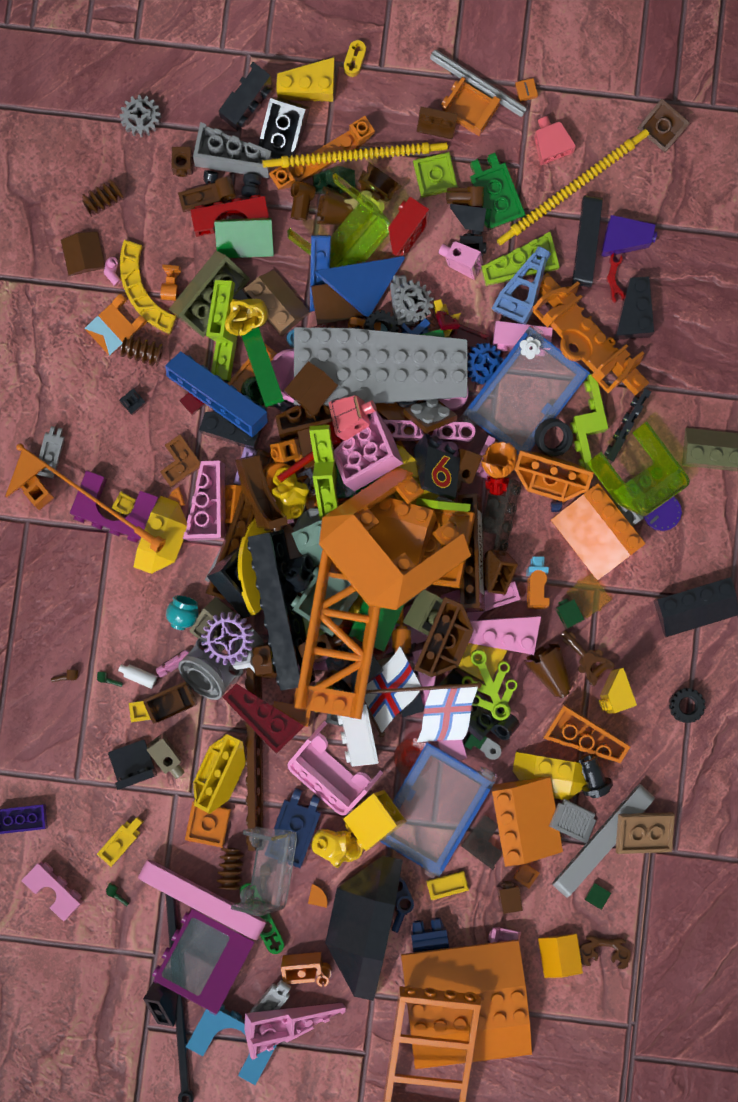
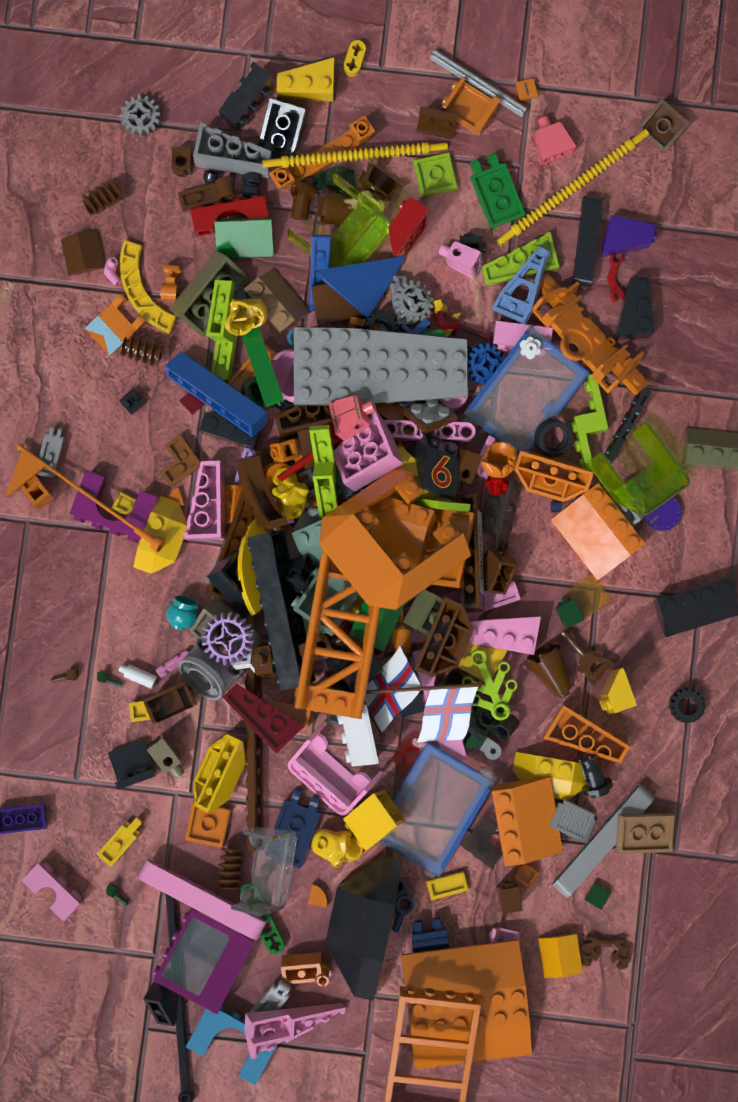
(311, 388): reddish brown slope -> none
(471, 196): reddish brown piece -> none
(473, 218): black slope -> none
(535, 584): orange hips -> none

